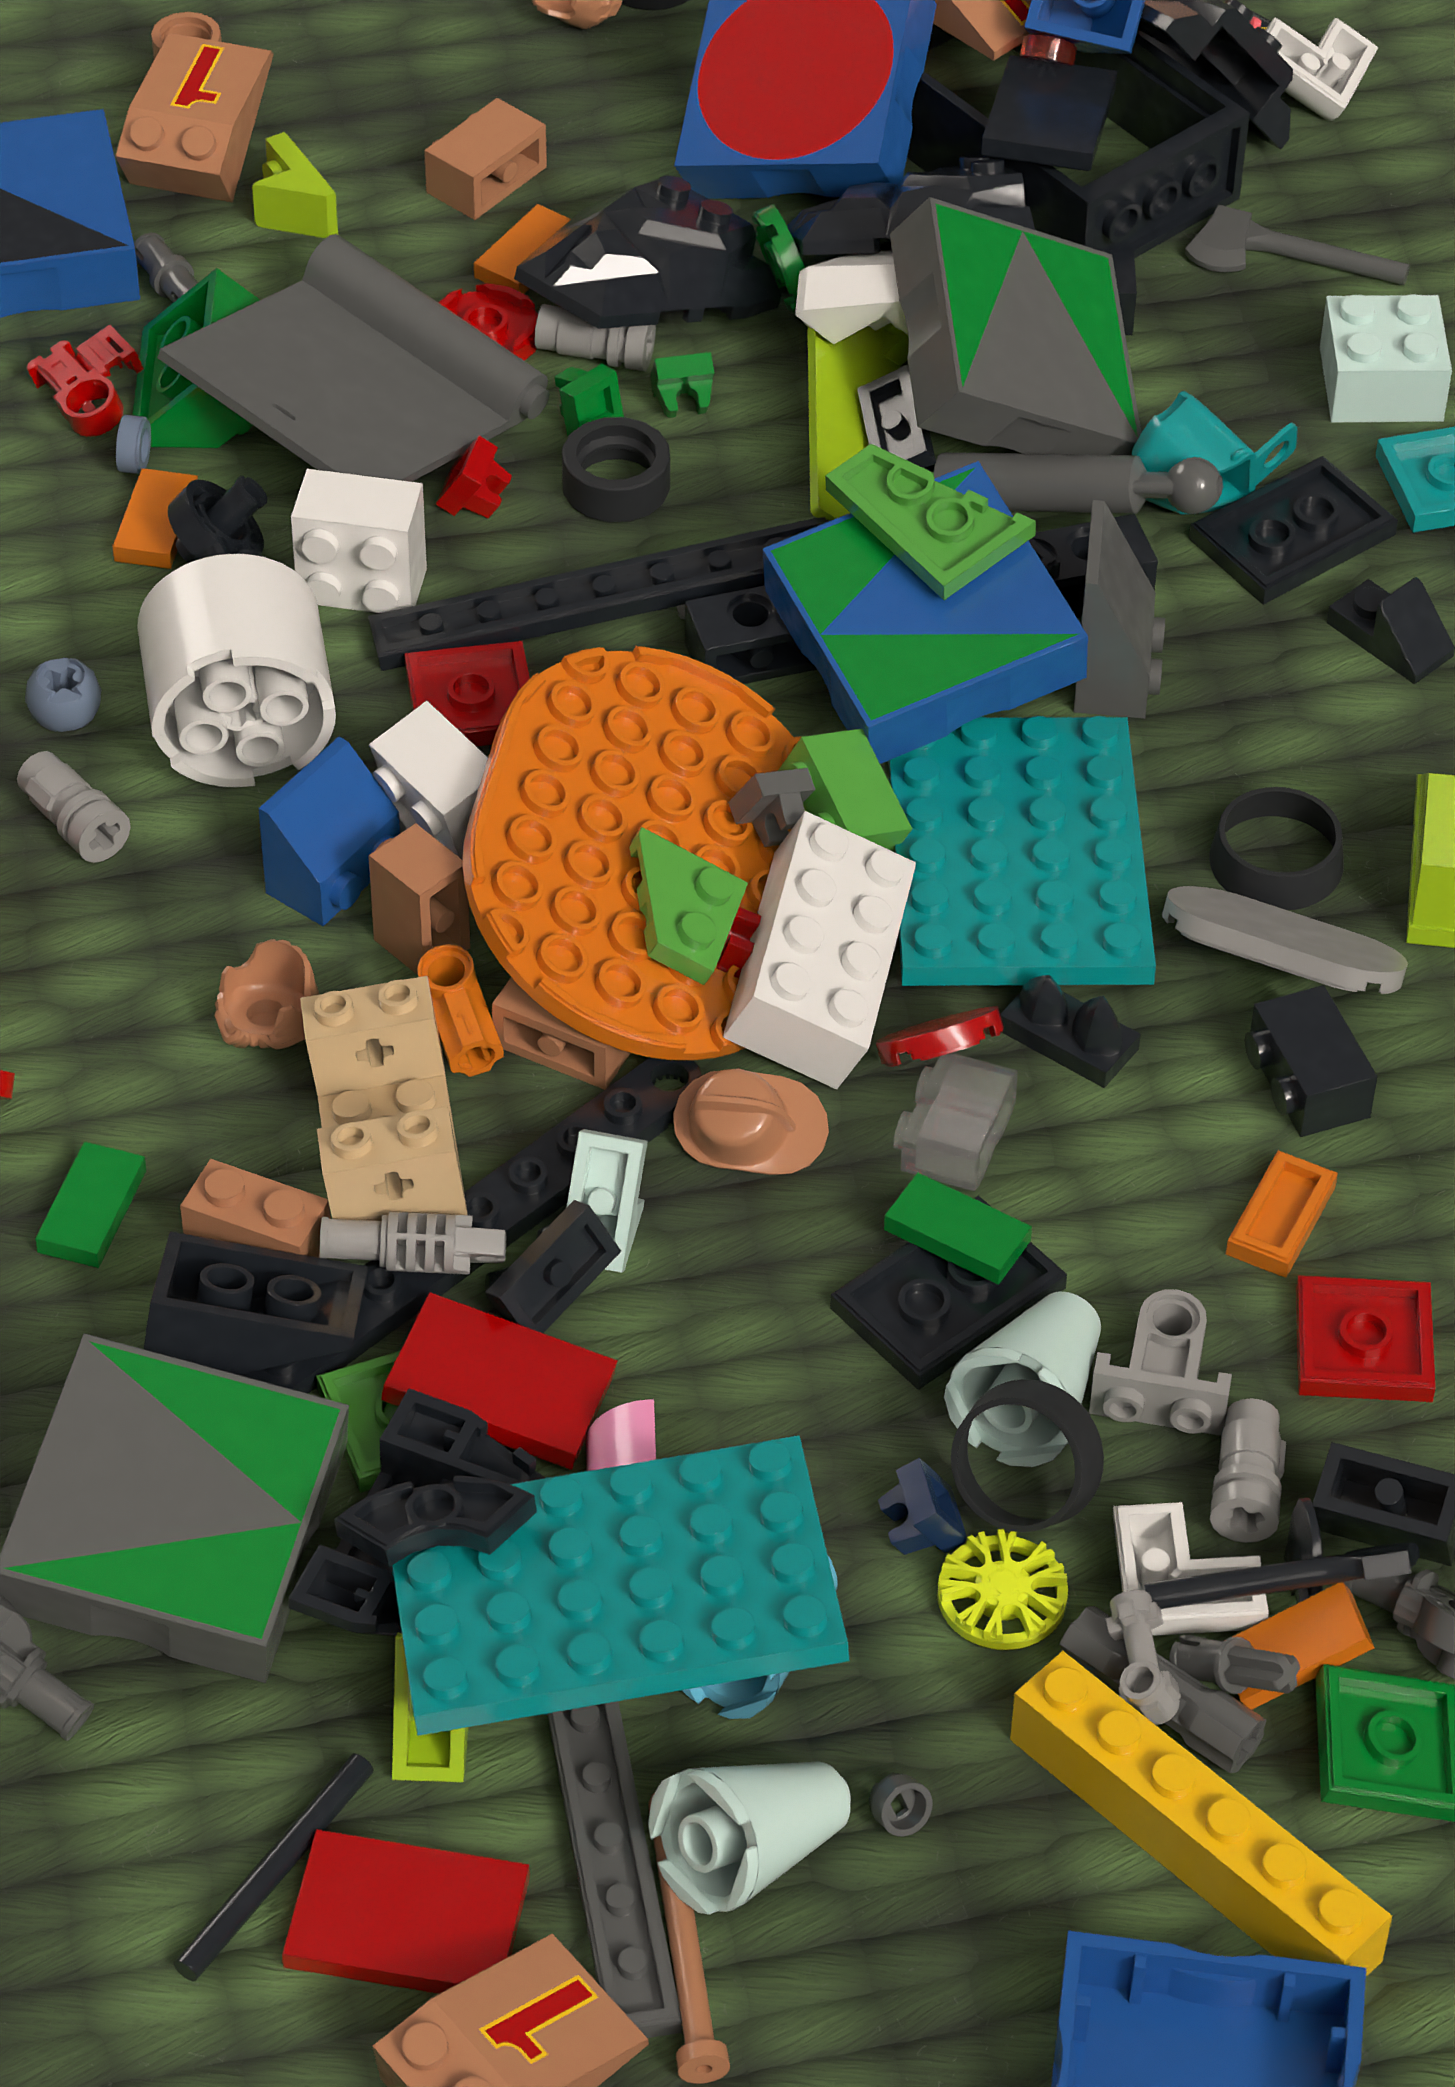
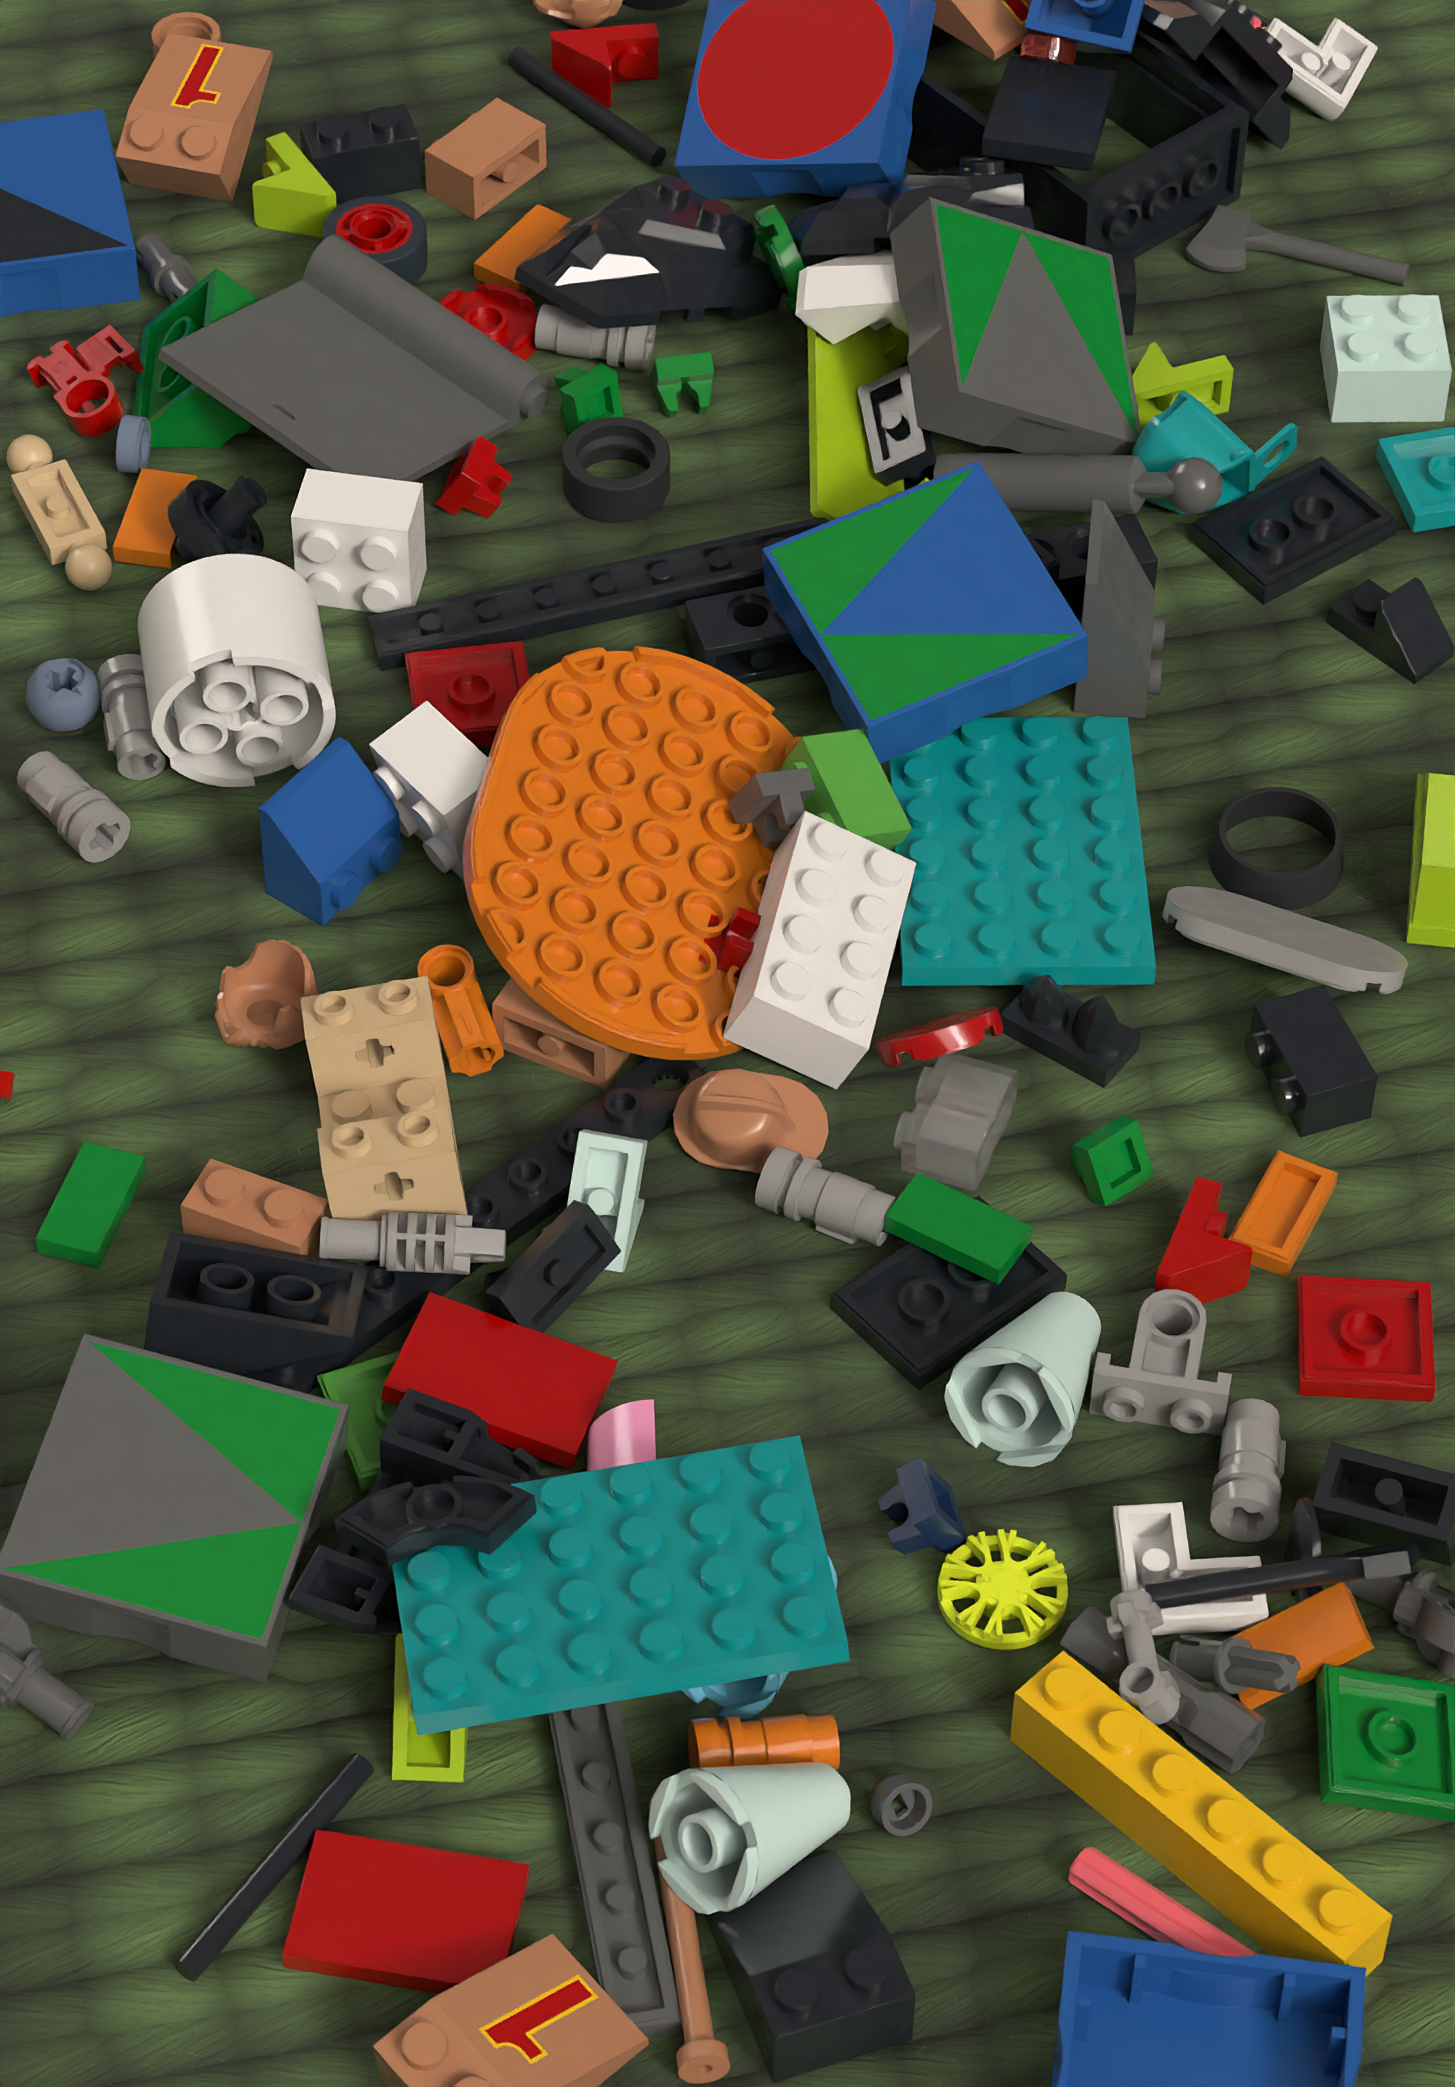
(59, 512): none -> tan plate
(128, 718): none -> light grey axle
(365, 152): none -> black brick
(385, 231): none -> wheel
(417, 896): nougat brick -> none
(587, 107): none -> black bar
(605, 55): none -> red slope
(684, 905): bright green wing -> none
(763, 1741): none -> orange axle
(814, 1970): none -> black slope
(832, 1200): none -> light grey axle
(924, 523): bright green wing -> none
(1068, 1417): black tyre -> none
(1112, 1160): none -> green tile
(1148, 1906): none -> coral axle
(1158, 383): none -> lime slope
(1198, 1255): none -> red slope

